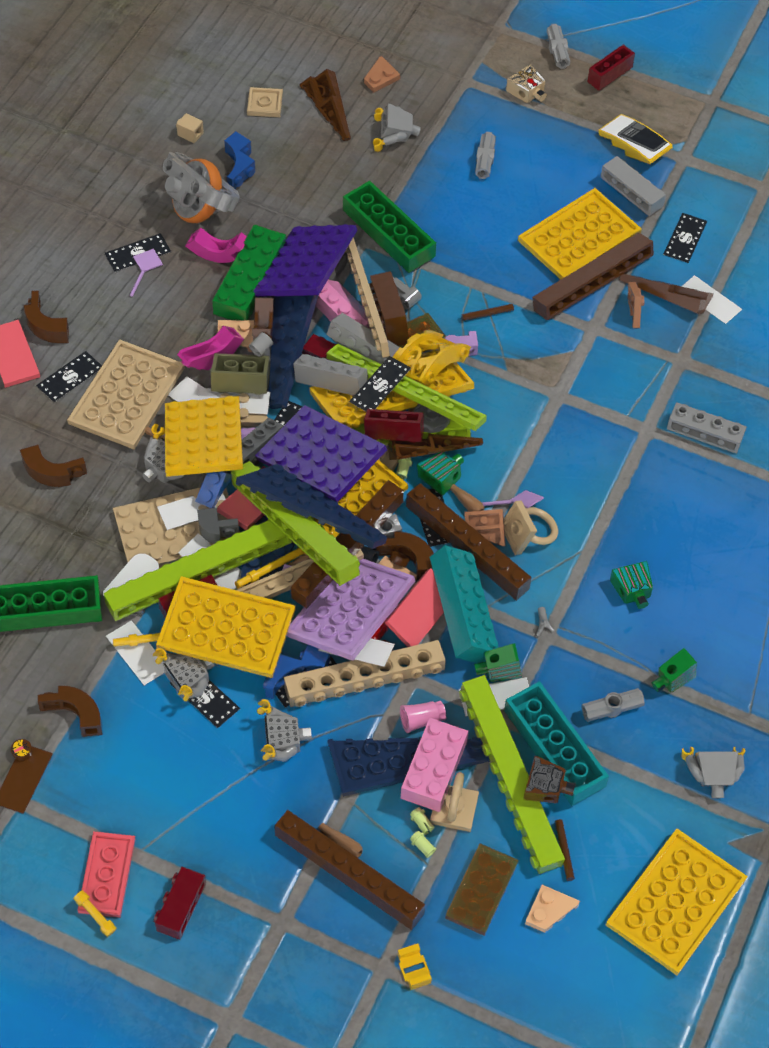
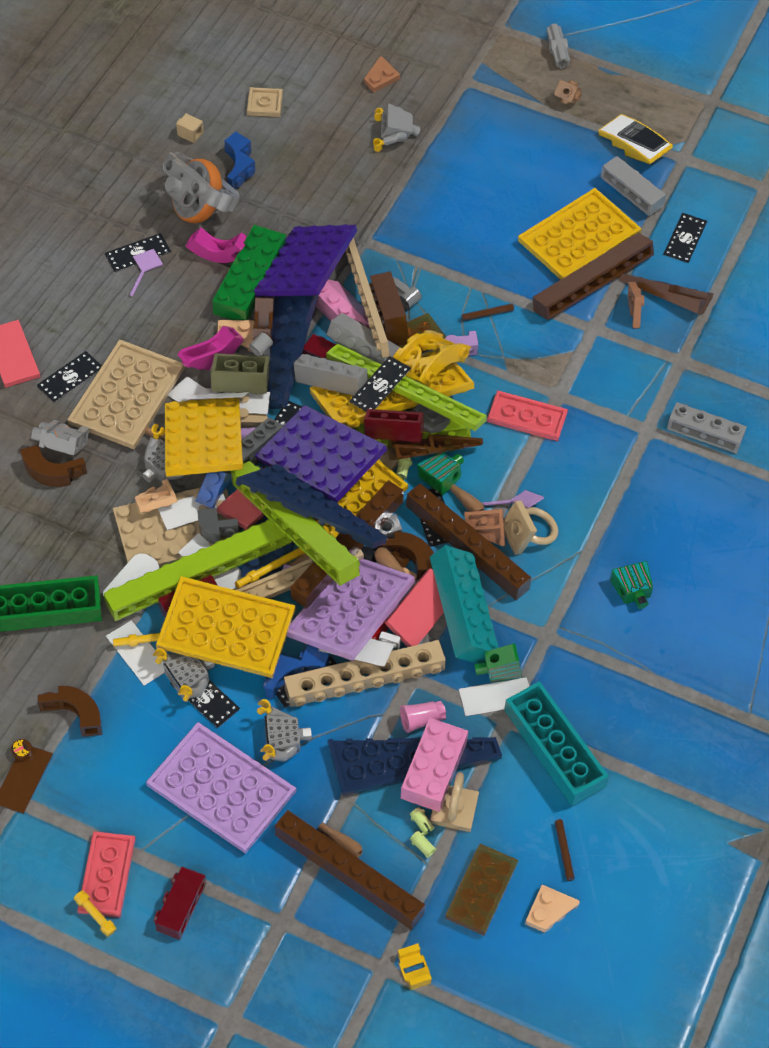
(46, 328): reddish brown arch -> none
(60, 437): none -> light grey hips
(156, 498): none -> light nougat wing
(208, 396): none -> white sticker
(221, 787): none -> lavender plate
(327, 99): reddish brown wedge -> none
(386, 559): none -> medium nougat piece
(389, 226): green brick -> none
(390, 638): none -> white tile
(485, 155): light grey piece -> none
(511, 773): lime brick -> none
(527, 85): tan torso -> none
(527, 415): none -> coral tile
(543, 621): light grey bar -> none
(547, 782): torso -> none
(568, 91): none -> medium nougat brick
(602, 708): light grey piece -> none
(611, 67): dark red brick -> none
(676, 672): green torso -> none
(676, 901): yellow plate -> none
(715, 768): light grey torso -> none
(719, 305): white sticker -> none

